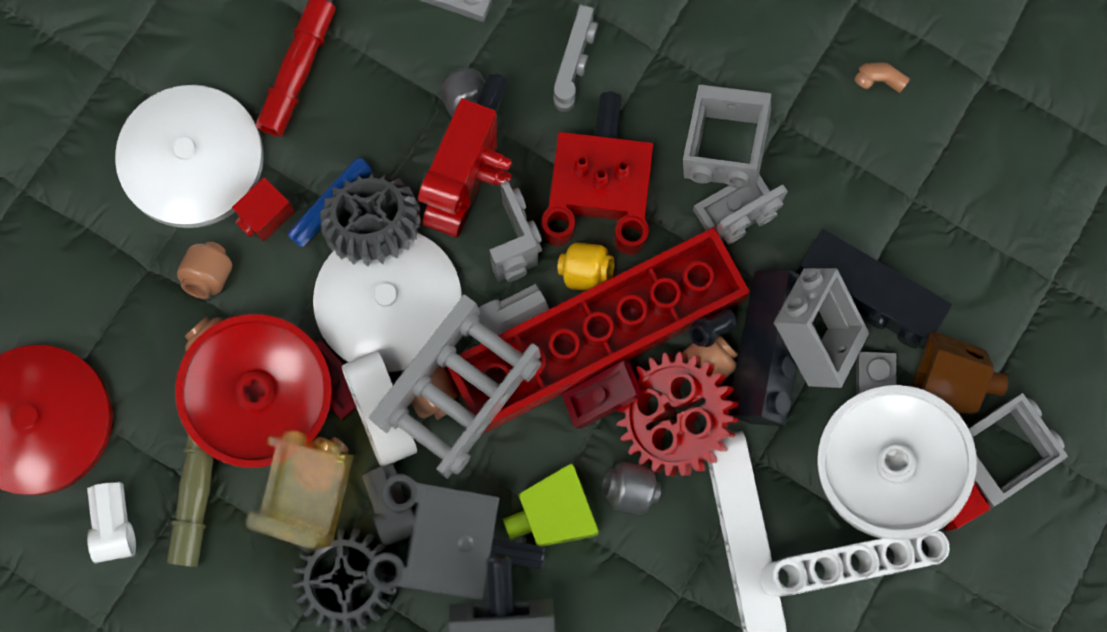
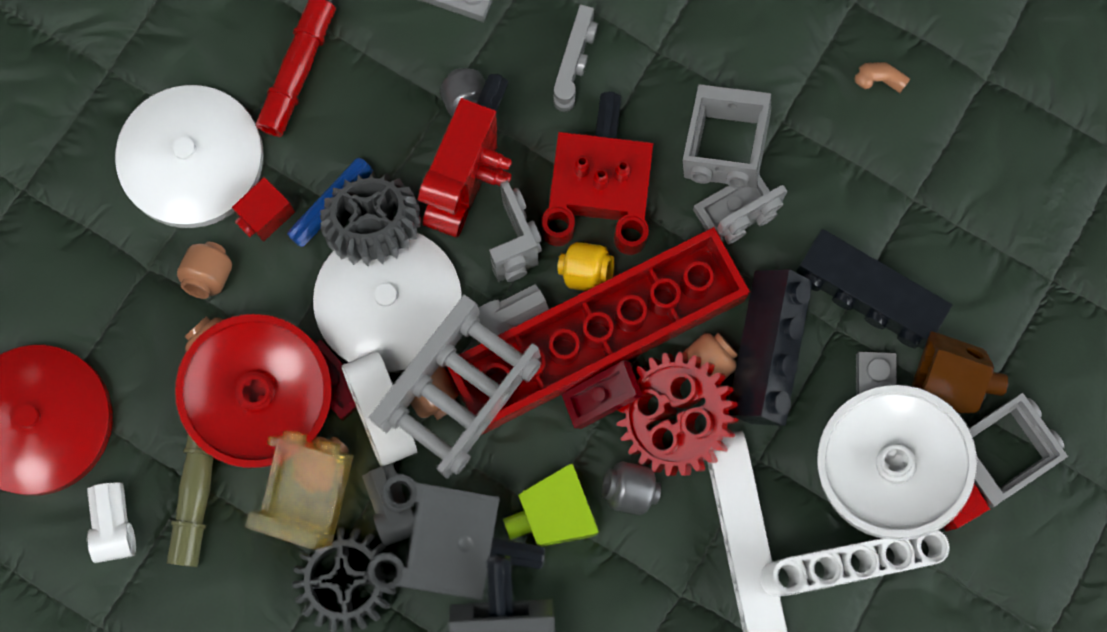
(706, 331): black pin -> none
(821, 359): light grey window -> none

